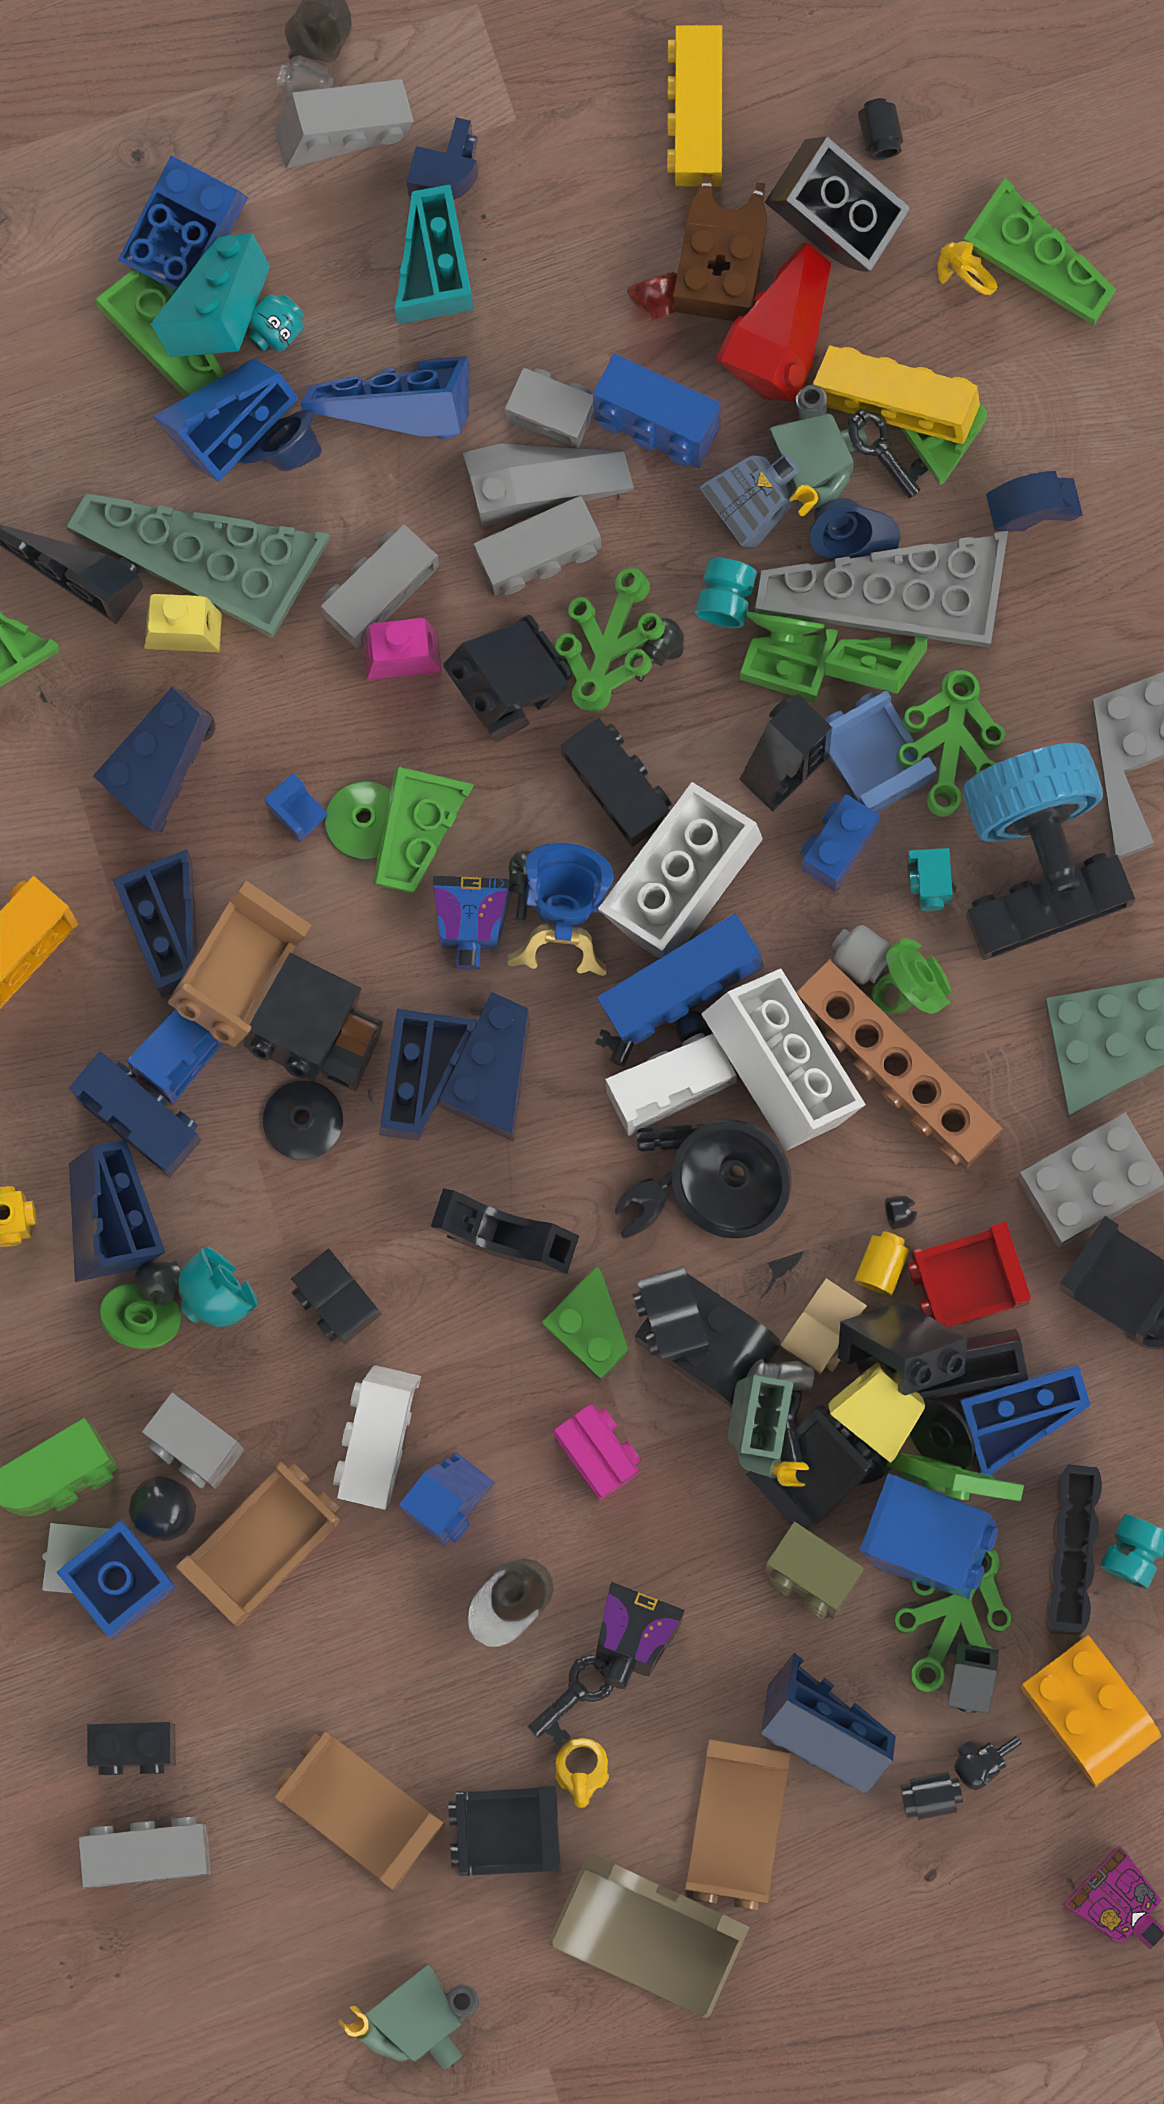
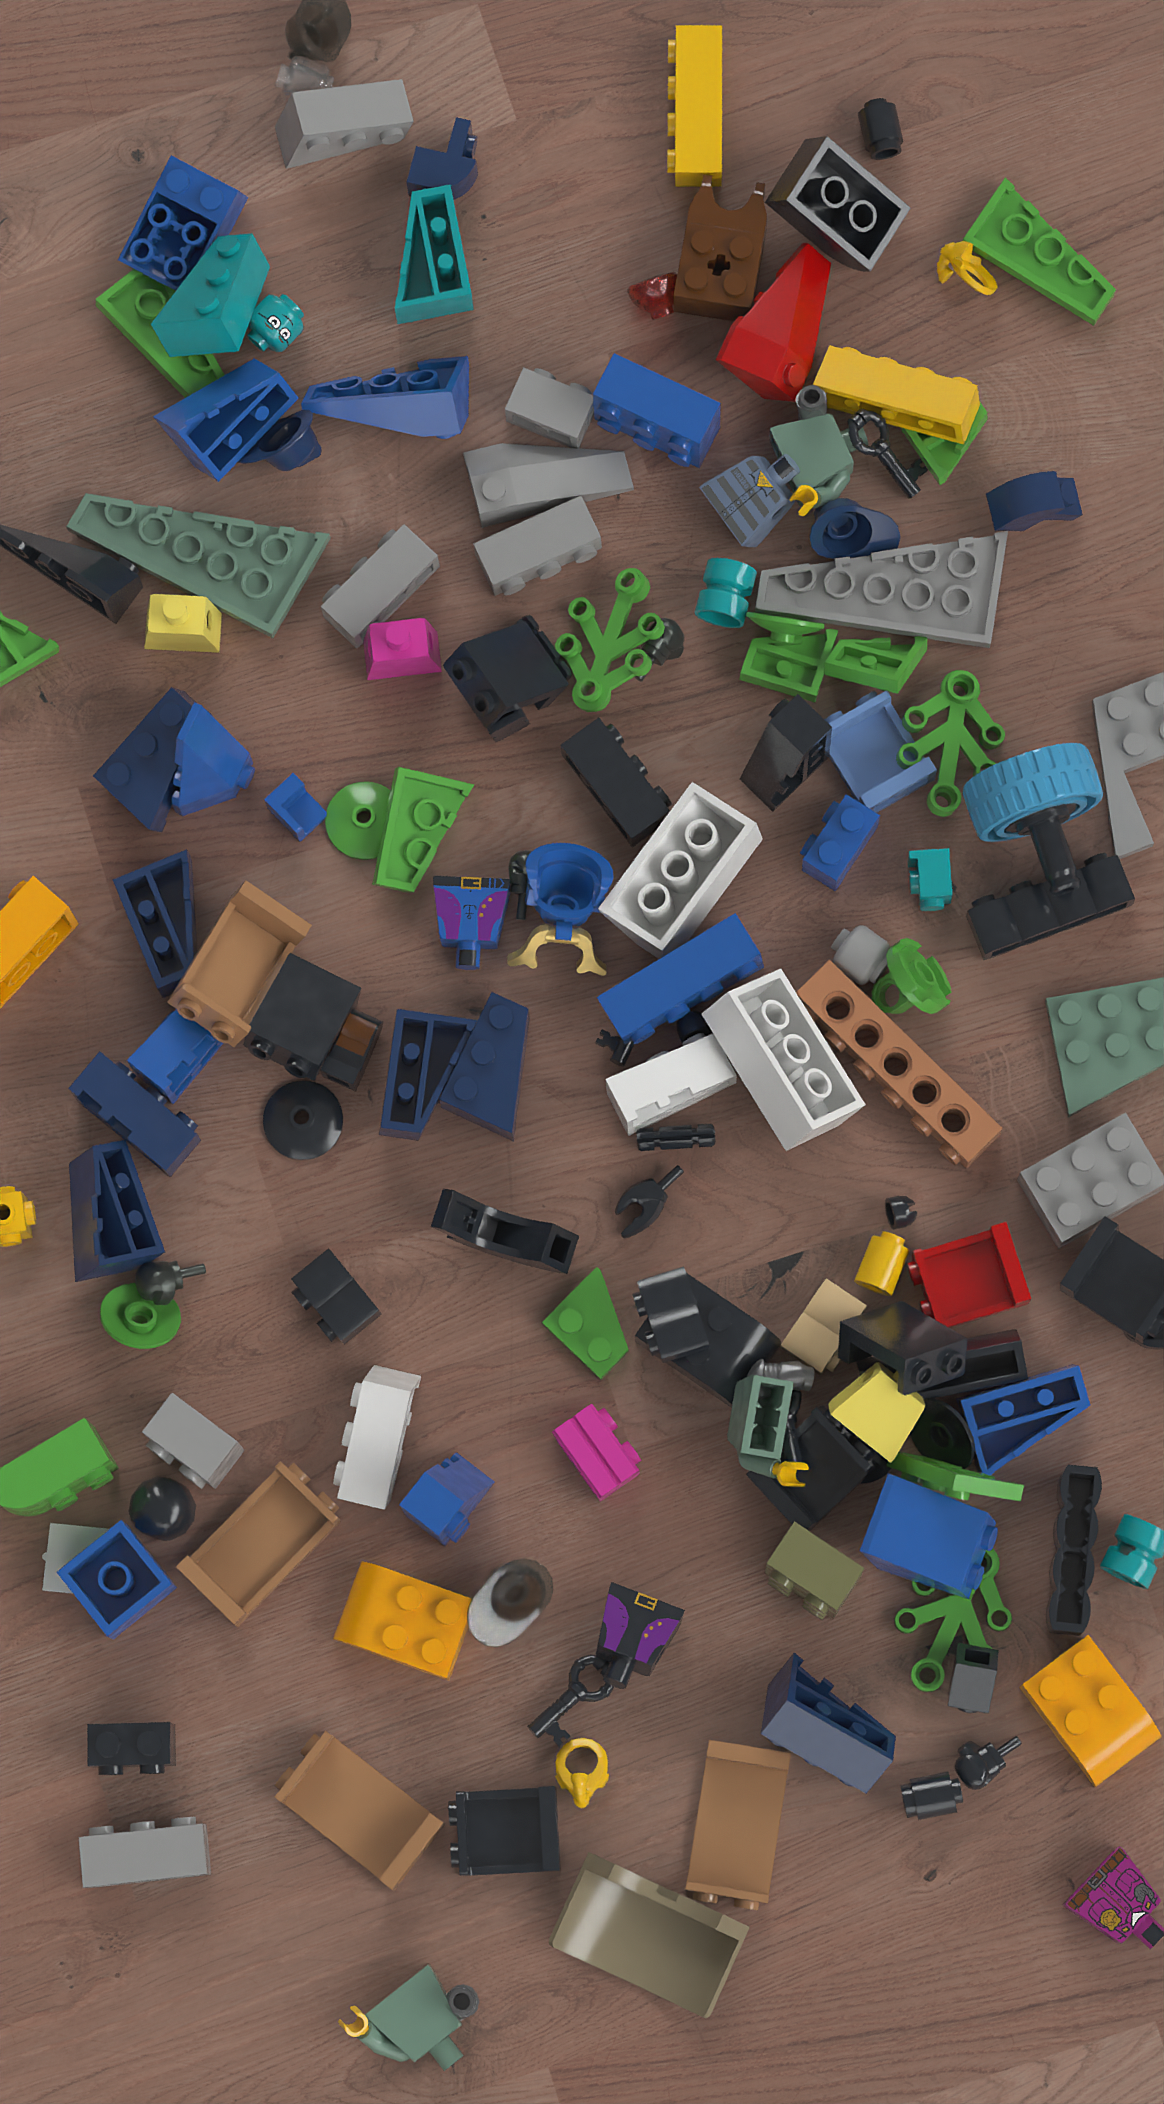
(209, 763): none -> blue wedge
(213, 1291): teal cylinder -> none
(404, 1620): none -> light orange brick
(718, 1197): black dish -> none

